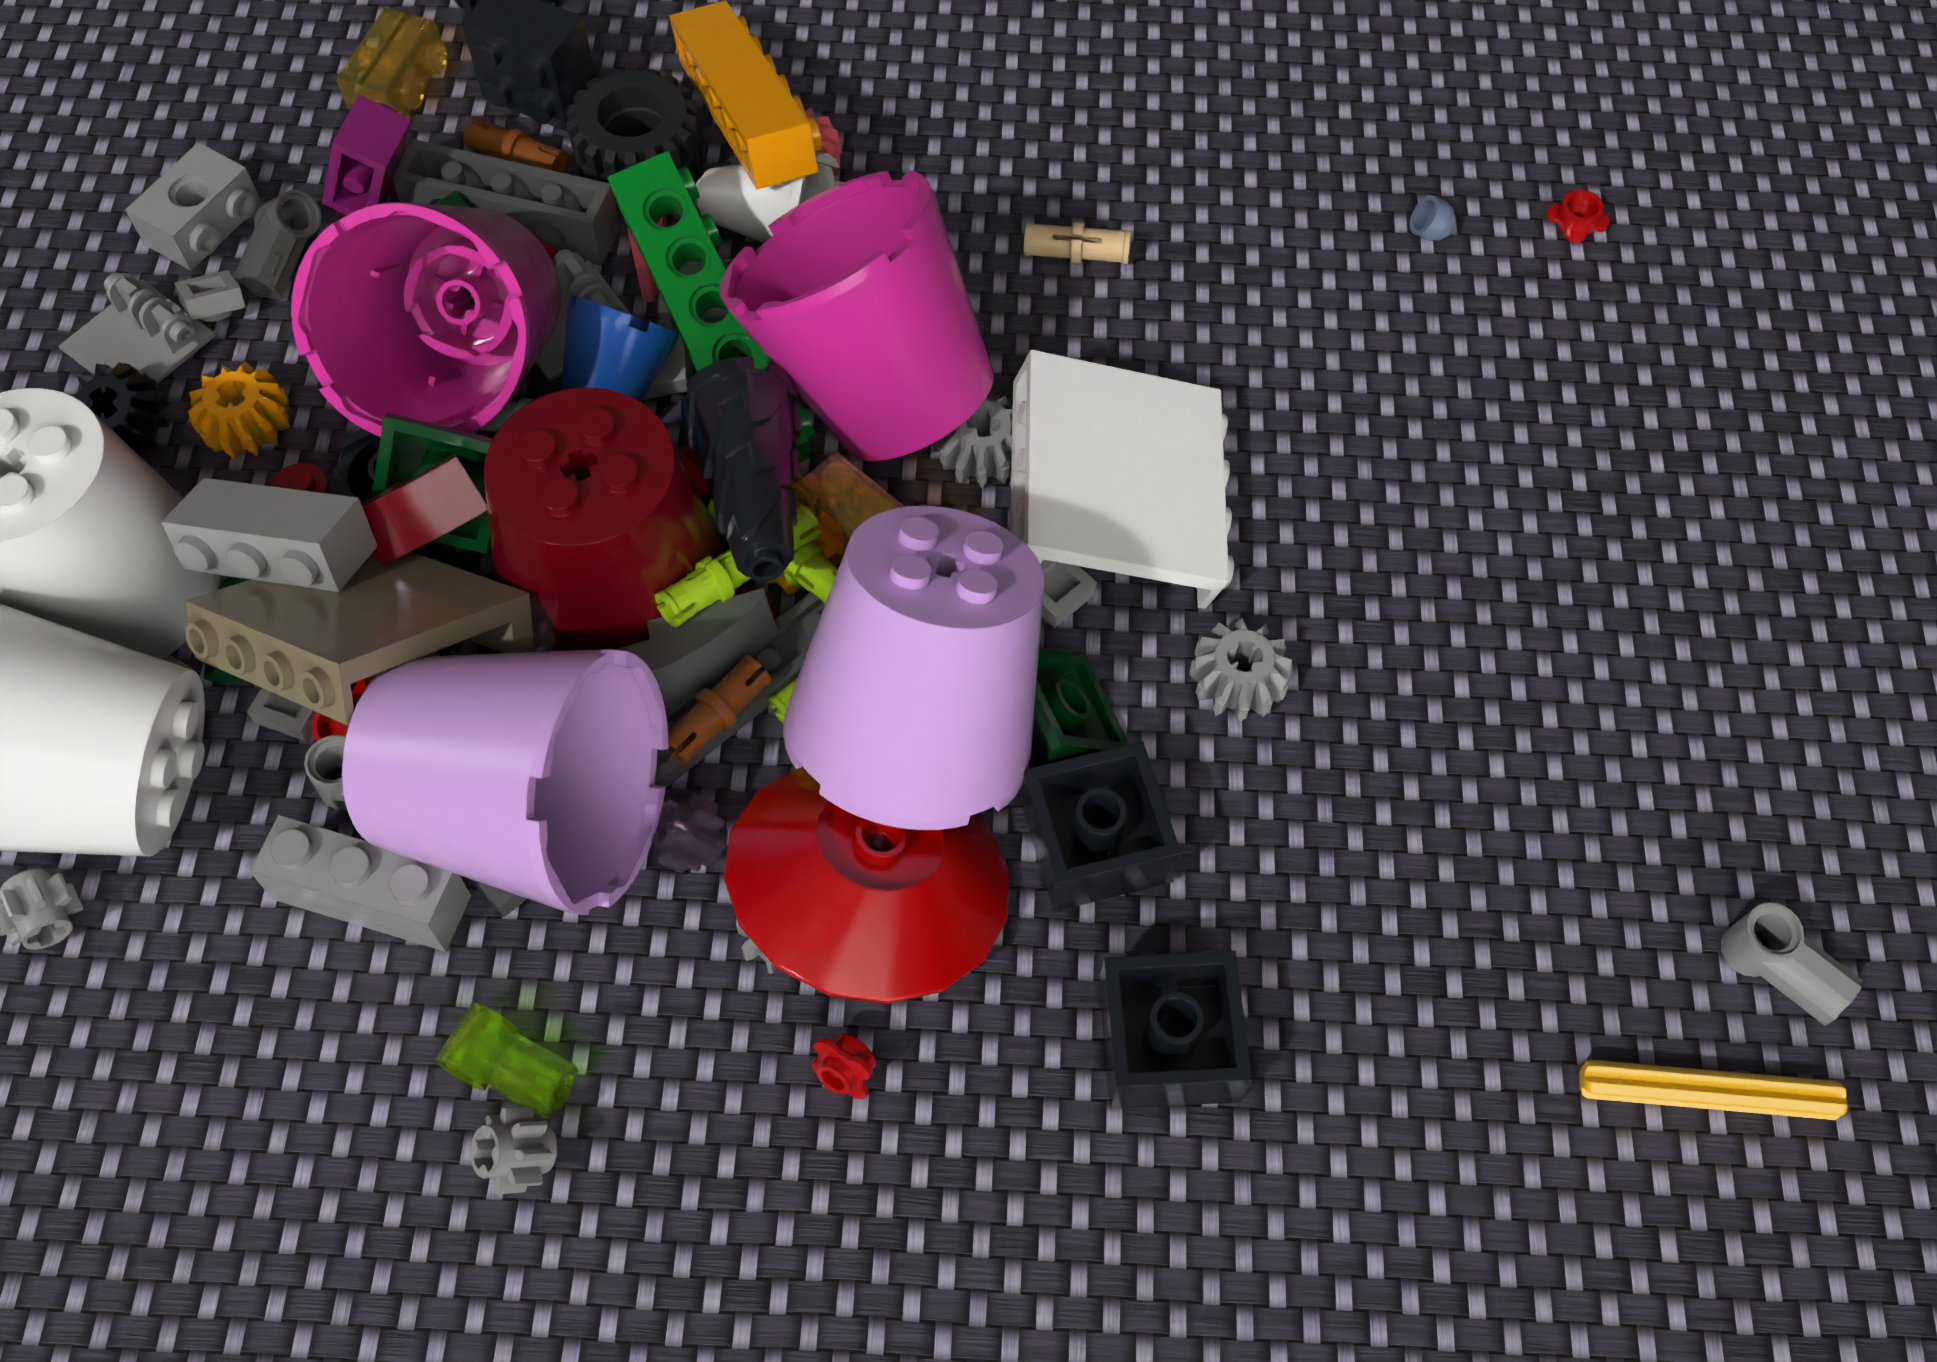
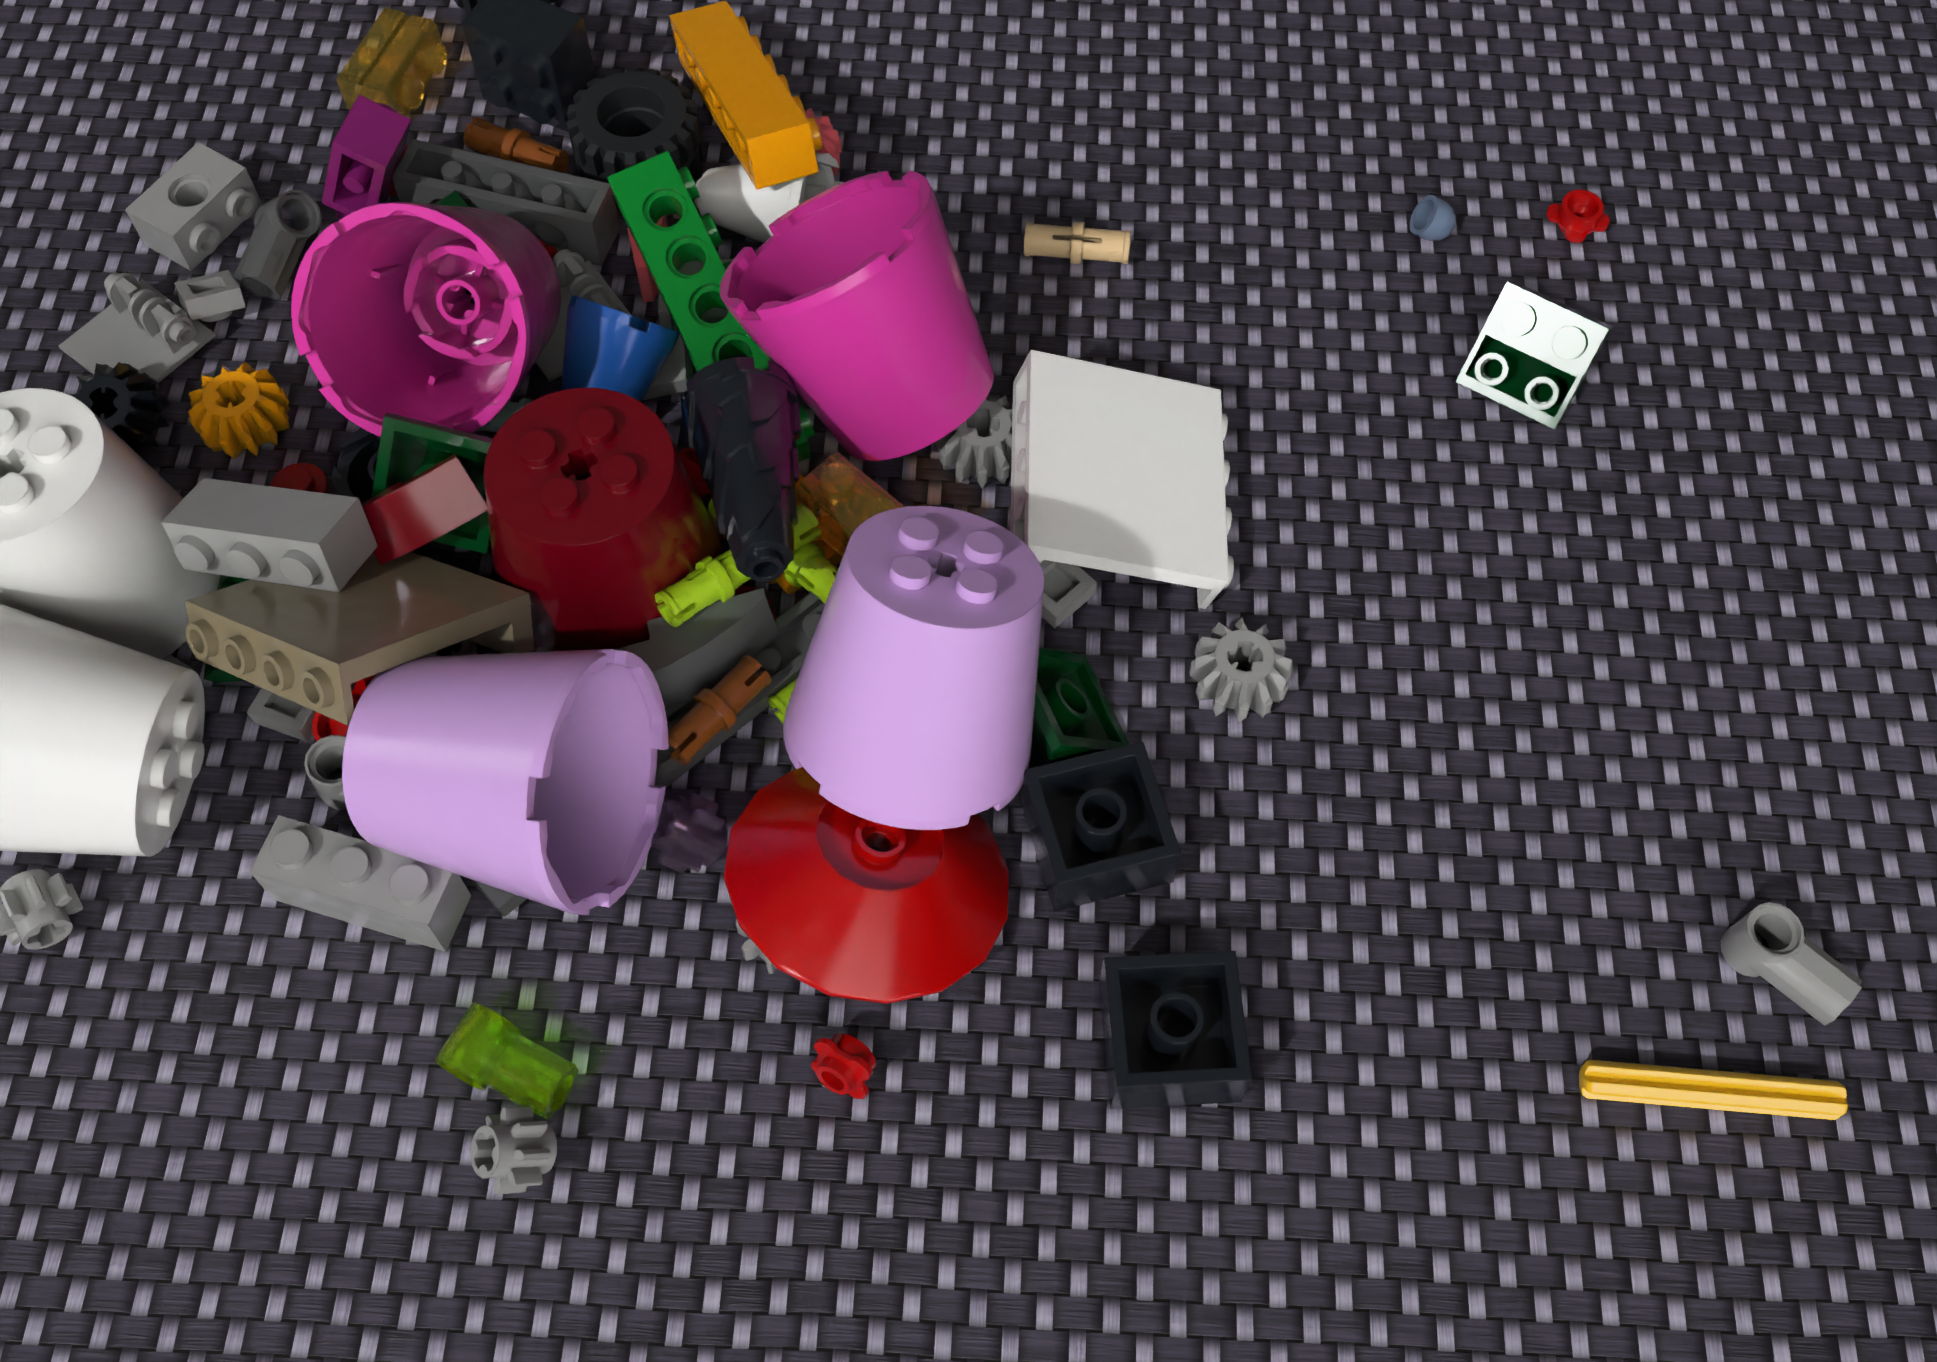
(1533, 353): none -> slope

